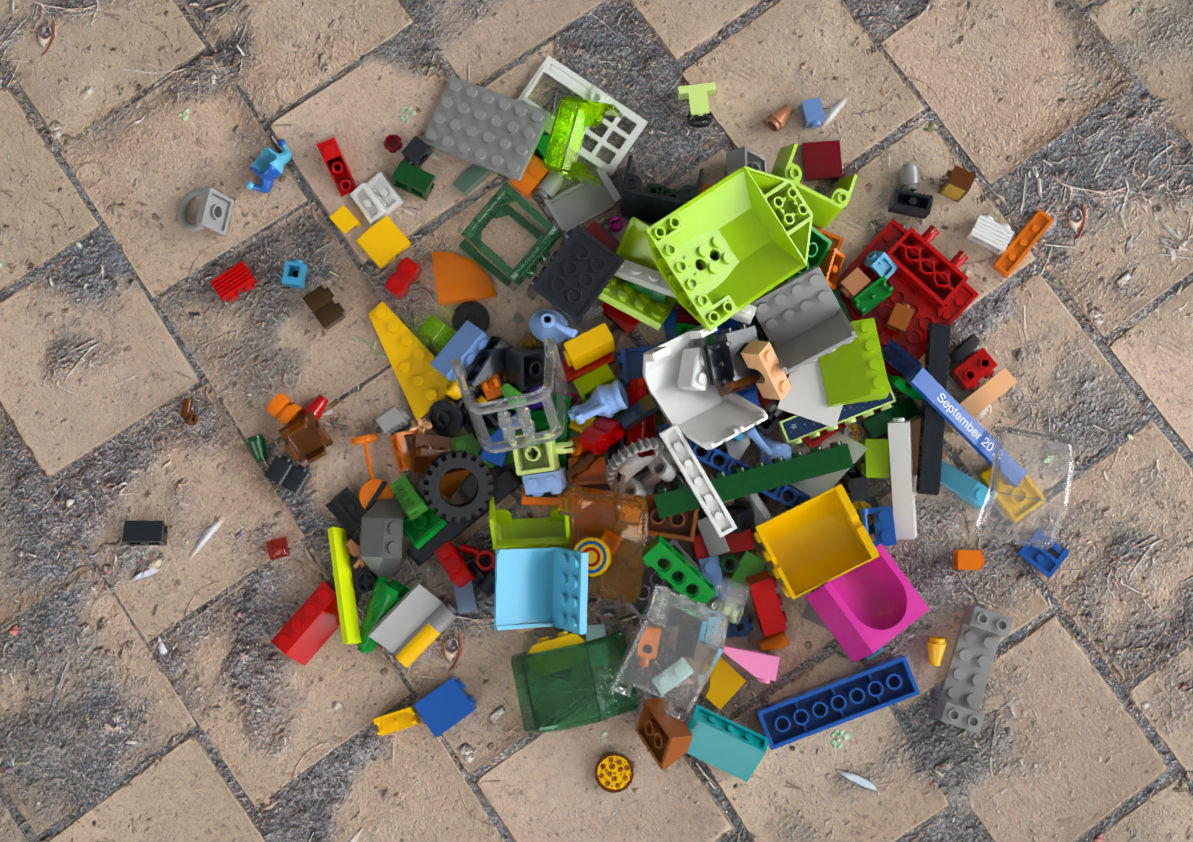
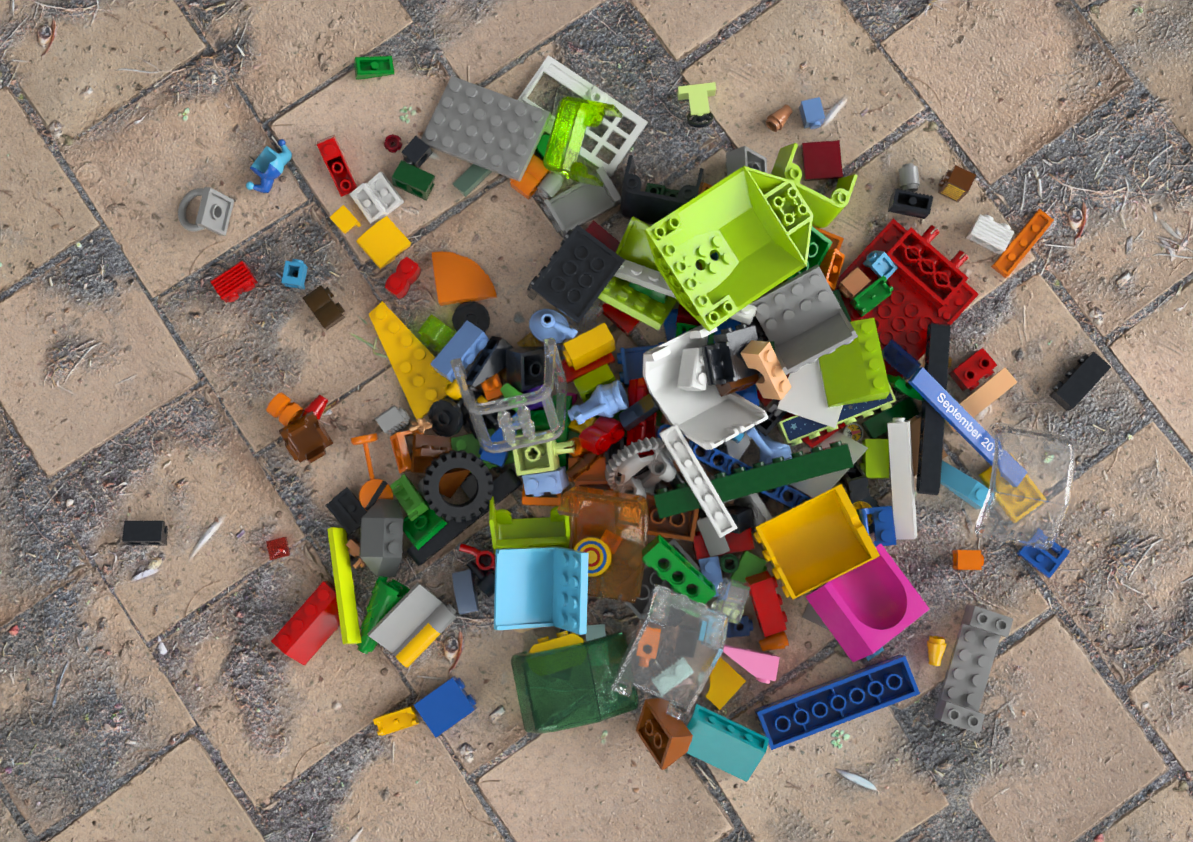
(187, 414): reddish brown arm -> none
(258, 447): dark green cone -> none
(288, 475): black brick -> none
(363, 582): black wheel -> none
(373, 67): none -> green slope
(454, 564): red brick -> none
(497, 208): clear green windscreen -> none
(614, 772): tile -> none
(616, 227): dark pink hinge -> none
(899, 317): dark orange brick -> none
(964, 348): black tyre -> none
(1079, 380): none -> black brick

